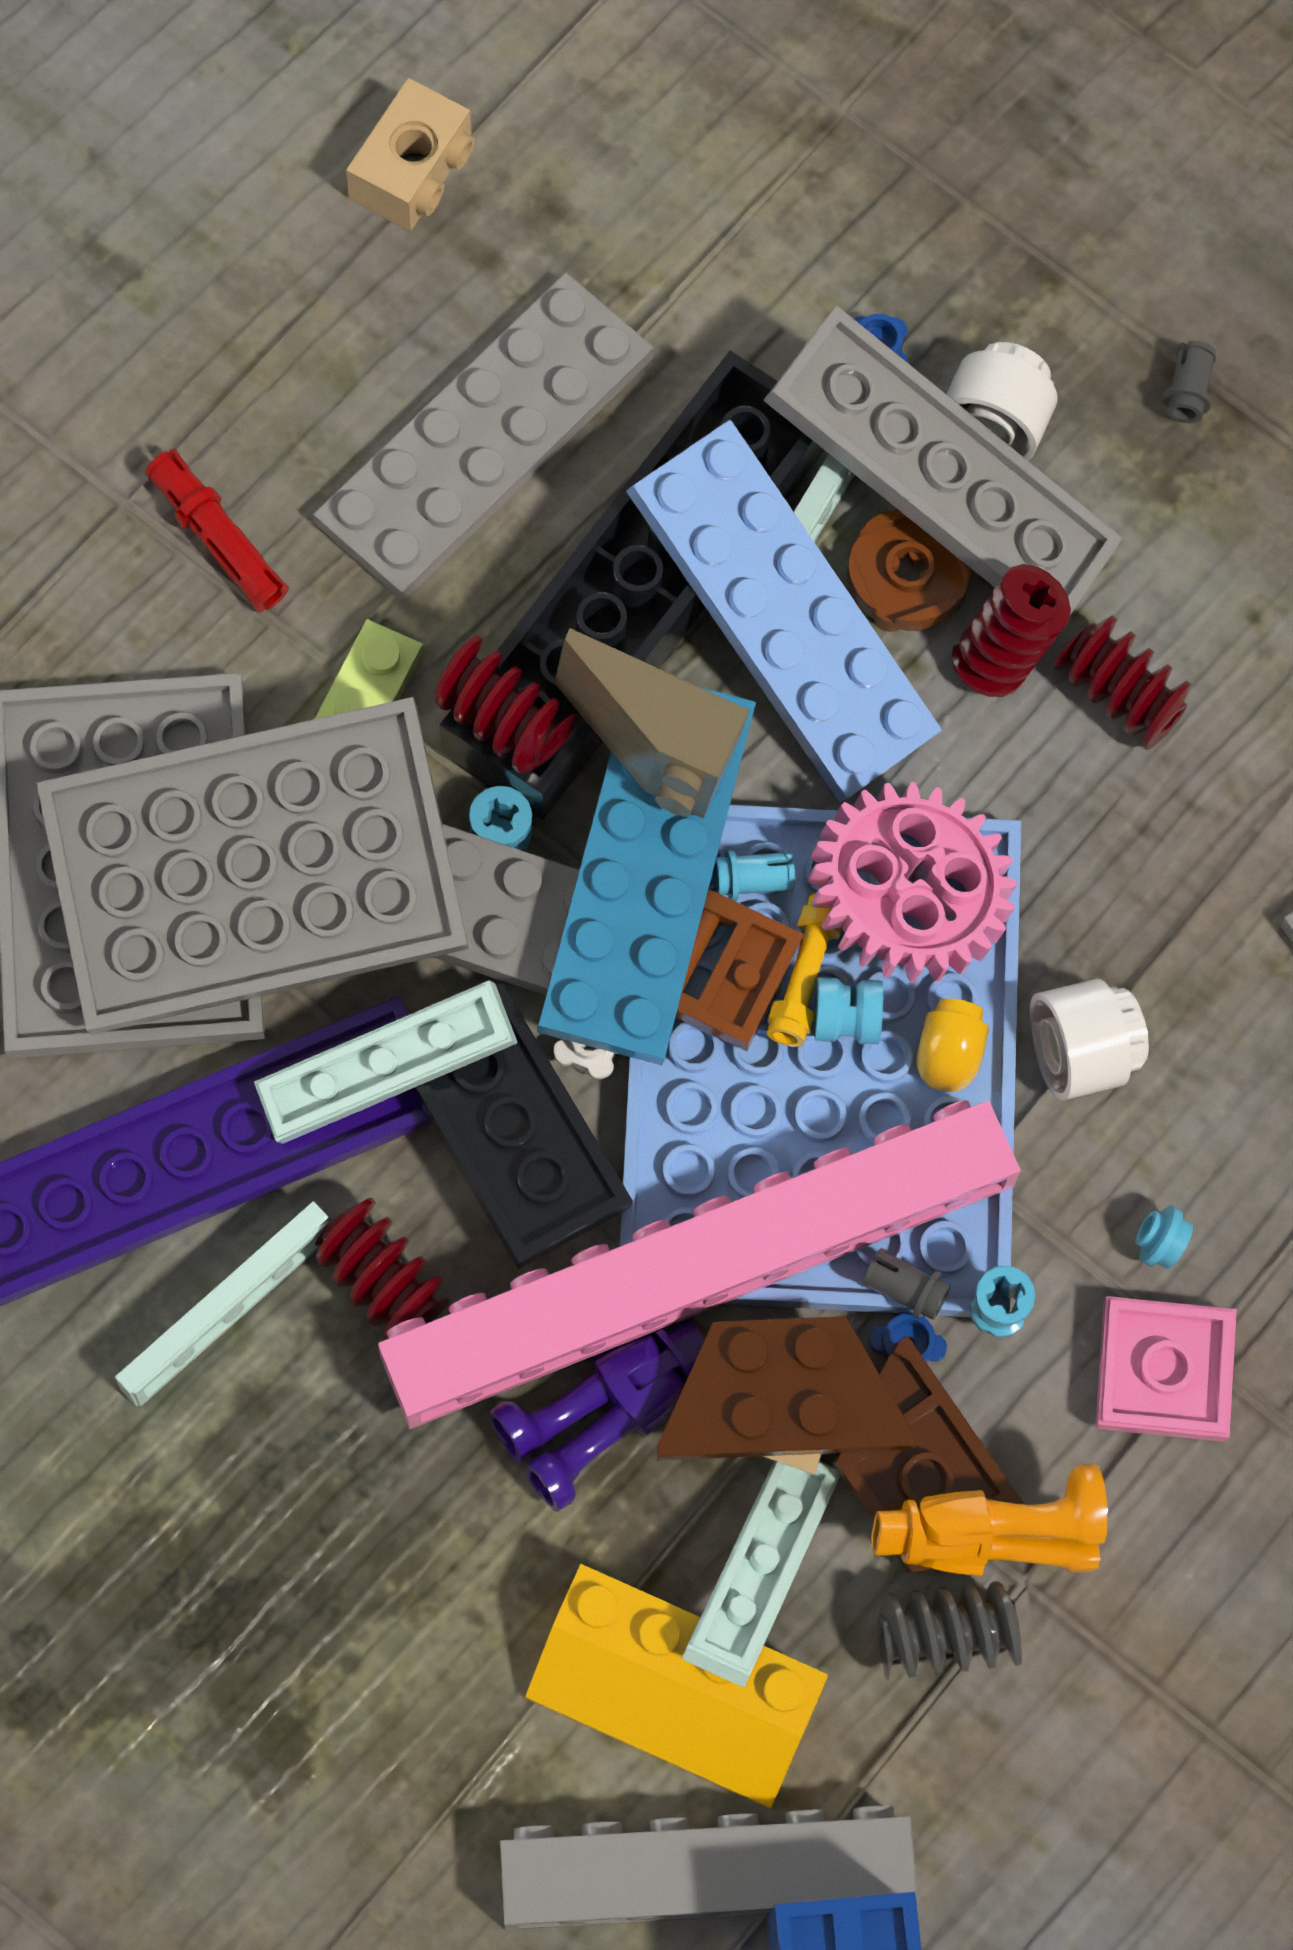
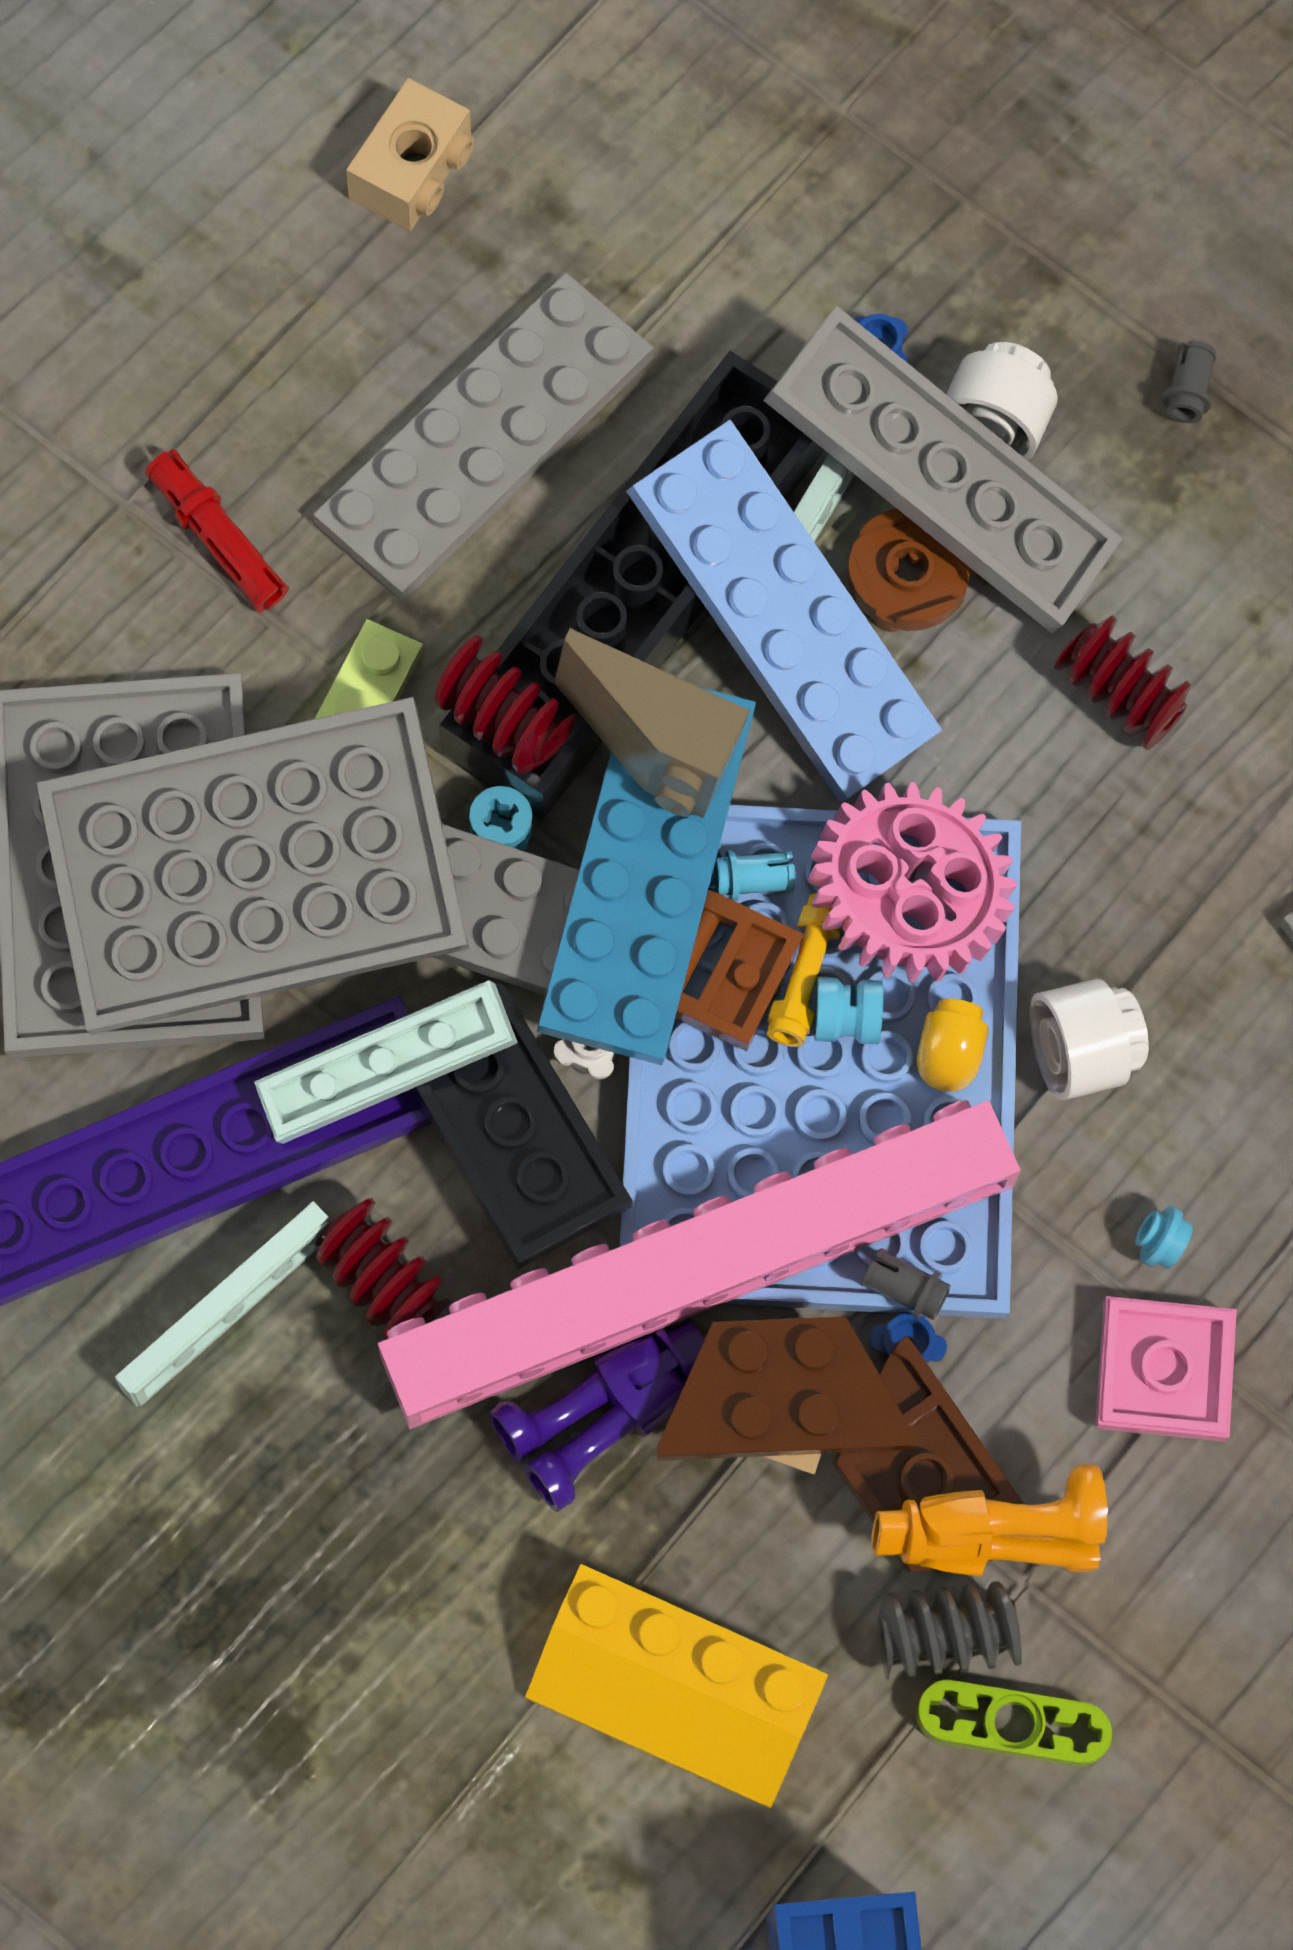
(701, 1871): light grey brick -> none
(760, 1571): light aqua tile -> none
(1010, 1283): medium azure bush -> none
(1011, 631): dark red piece -> none
(1061, 1747): none -> lime beam

